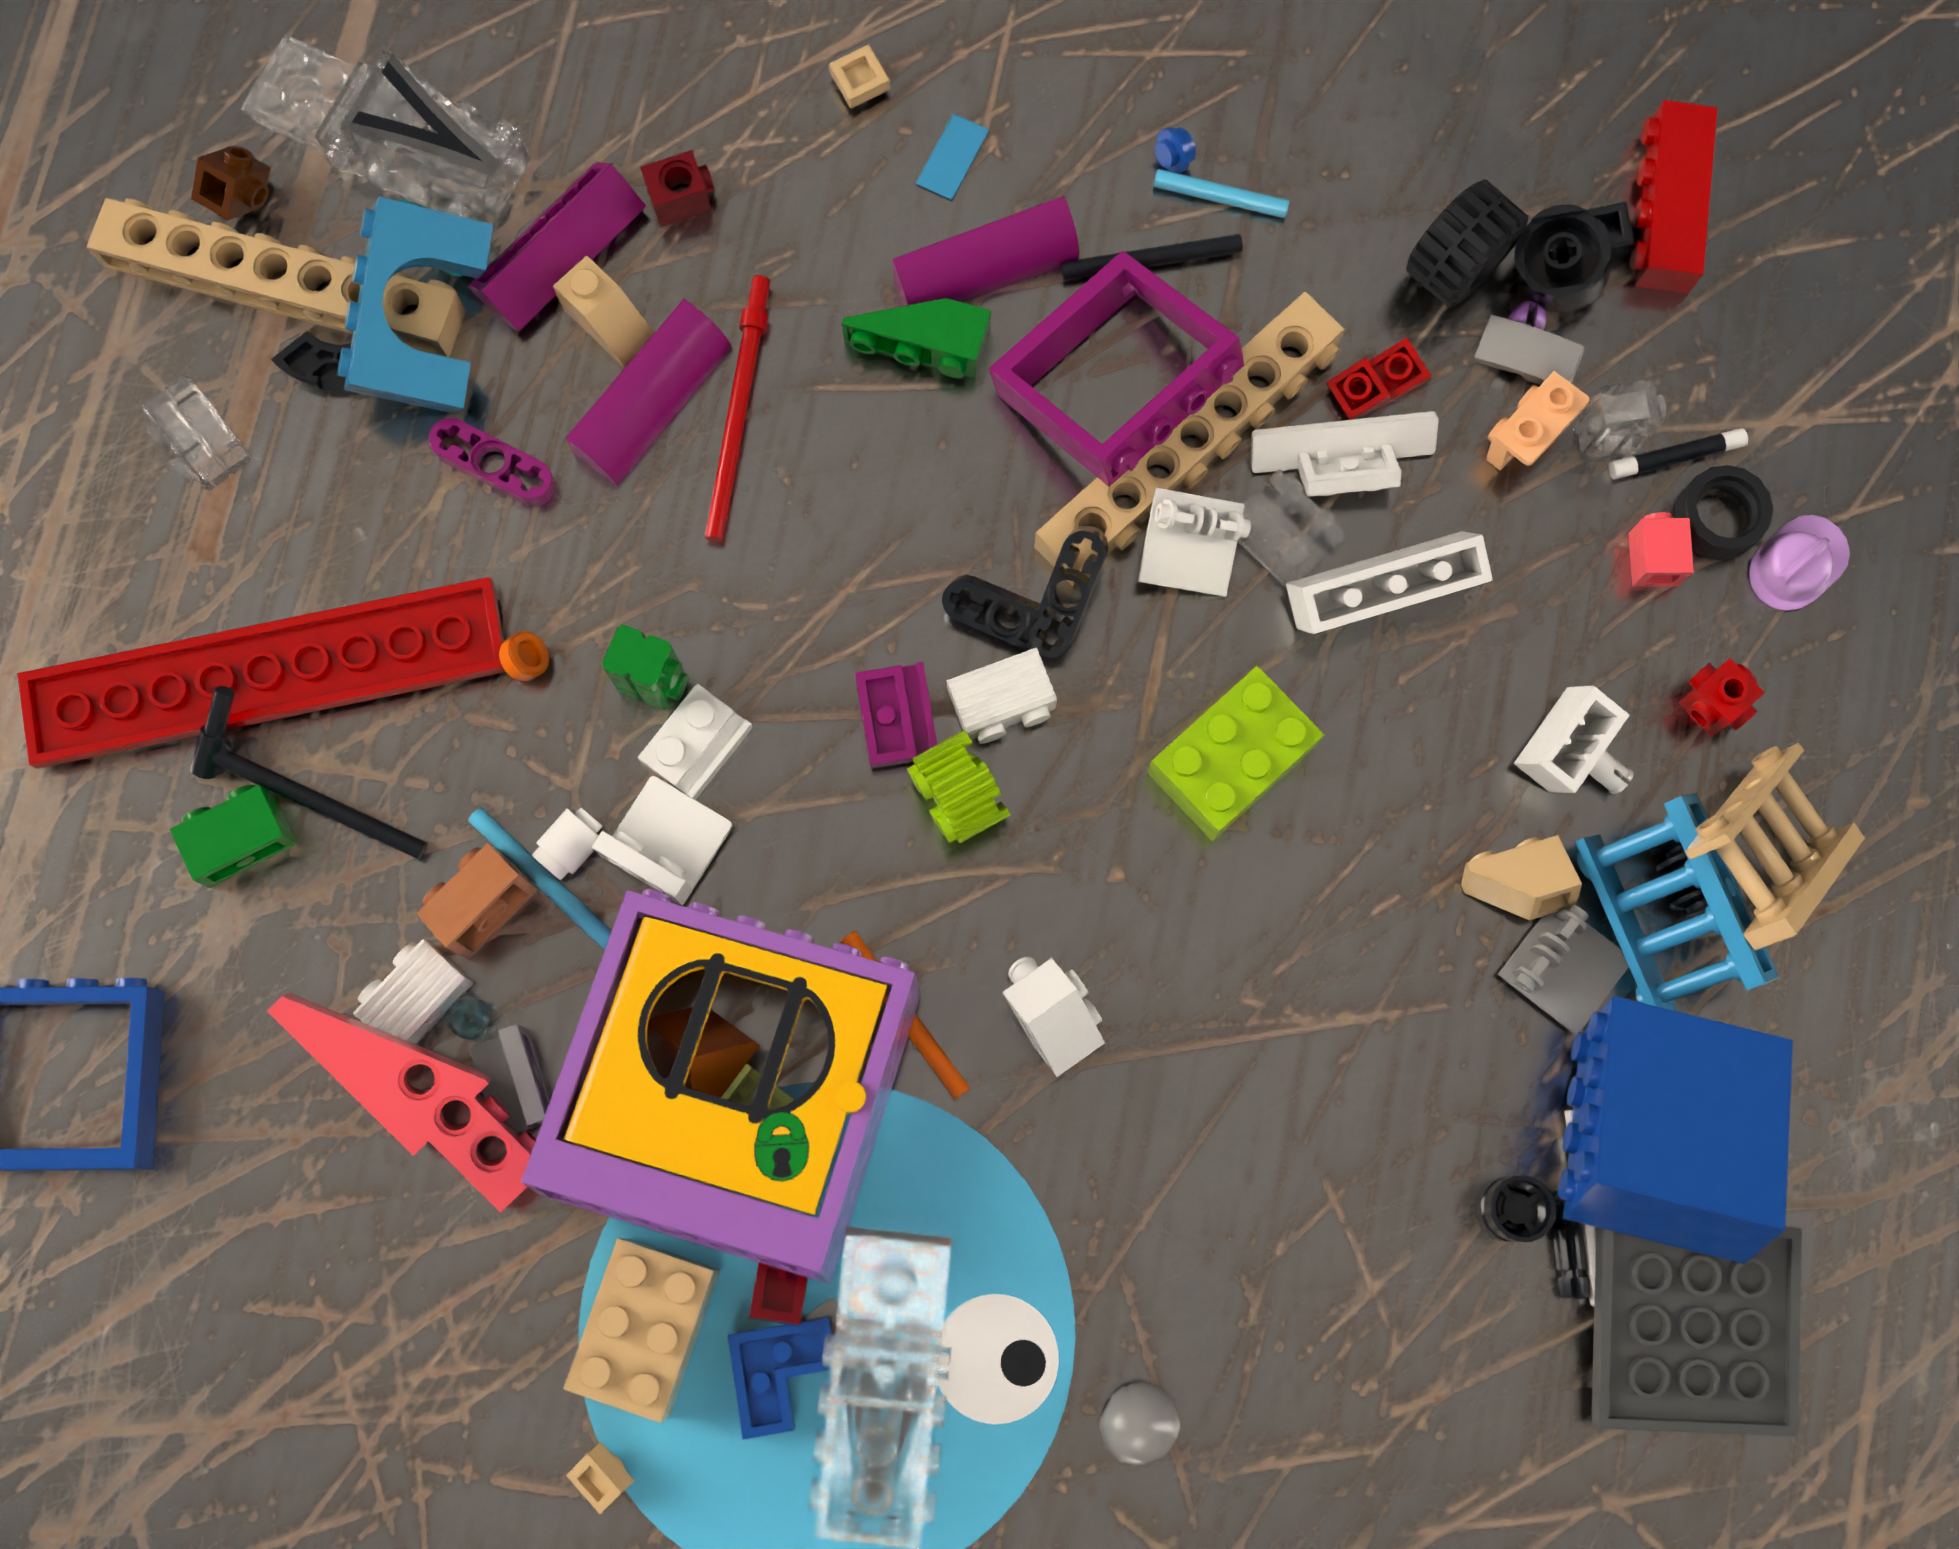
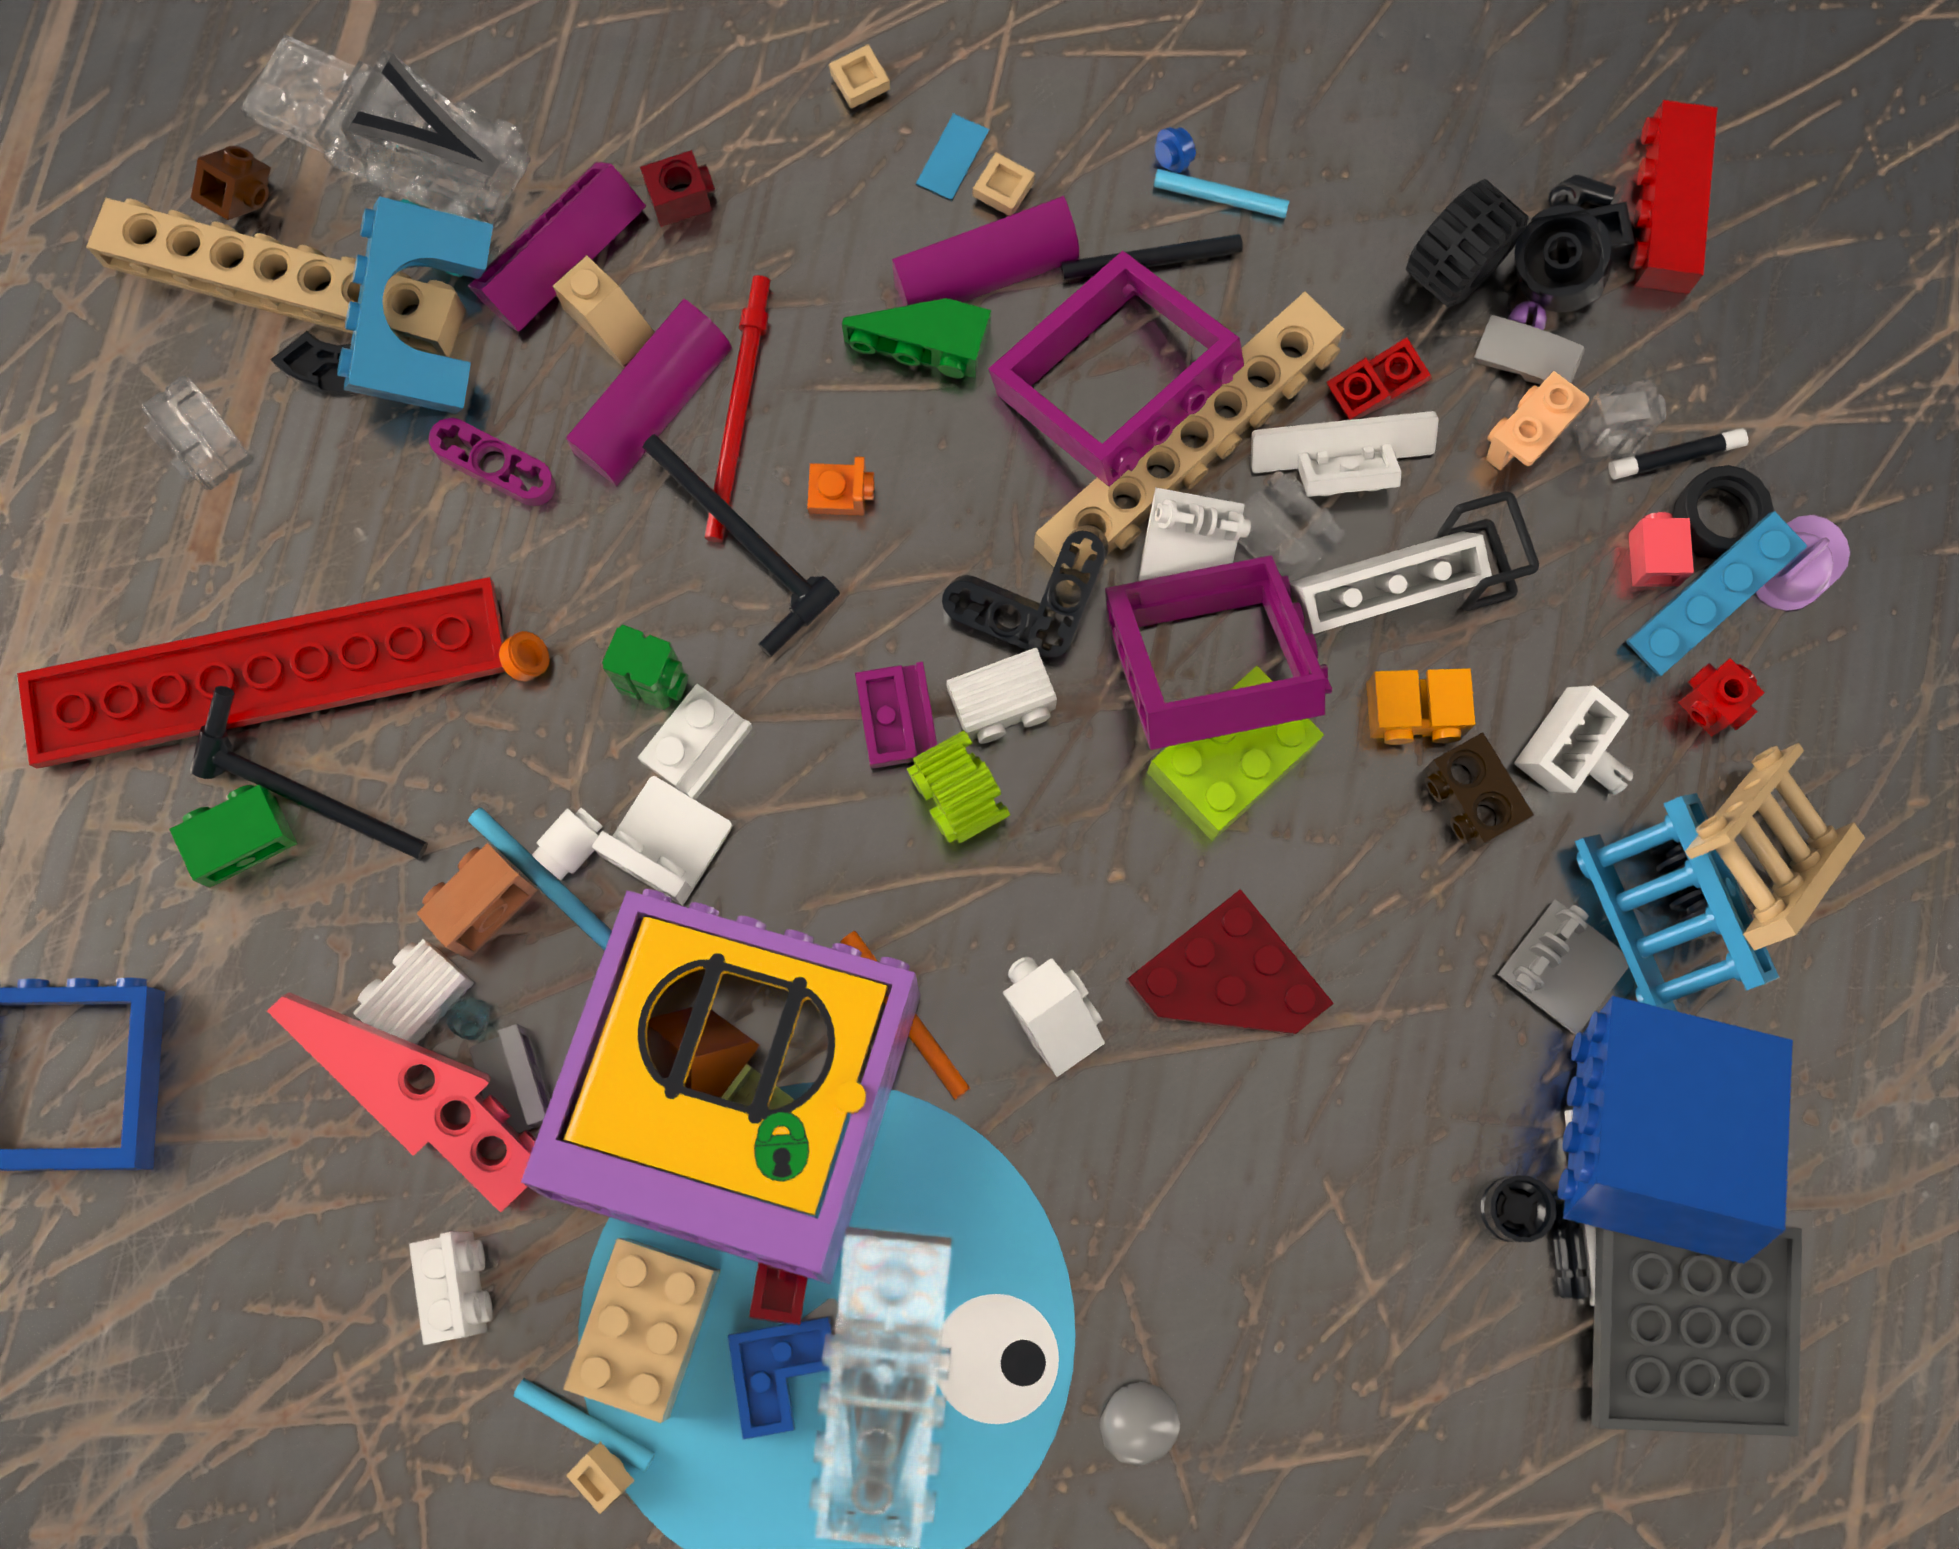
(450, 1287): none -> white bracket
(584, 1424): none -> medium azure bar
(809, 596): none -> black bar
(840, 488): none -> orange bracket
(1003, 184): none -> tan plate
(1205, 593): none -> magenta window
(1231, 975): none -> dark red plate
(1426, 707): none -> light orange piece
(1489, 786): none -> dark brown brick
(1507, 575): none -> black piece
(1524, 880): tan slope -> none
(1579, 190): none -> black arm
(1716, 593): none -> dark azure plate

